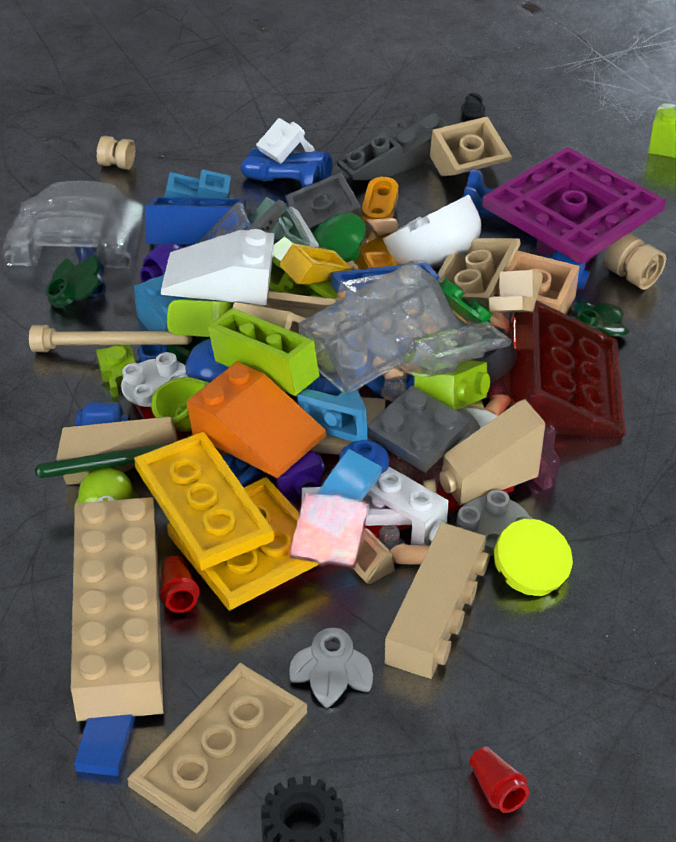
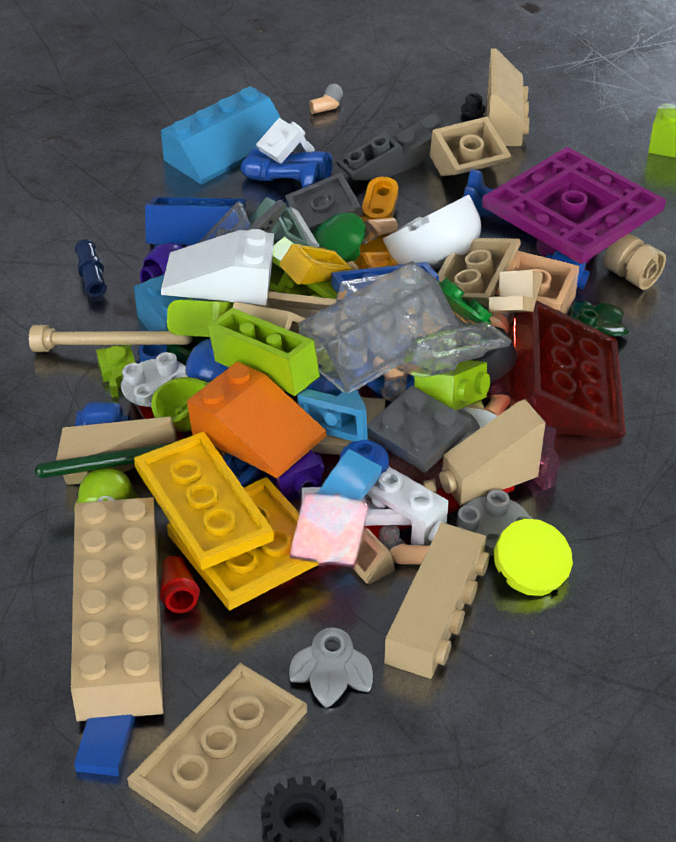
(73, 281): dark green plate -> none
(76, 217): clear slope -> none
(116, 152): tan wheel -> none
(207, 186): dark azure slope -> none
(218, 135): none -> dark azure slope
(329, 101): none -> light nougat arm
(500, 782): red cone -> none
(507, 100): none -> tan slope

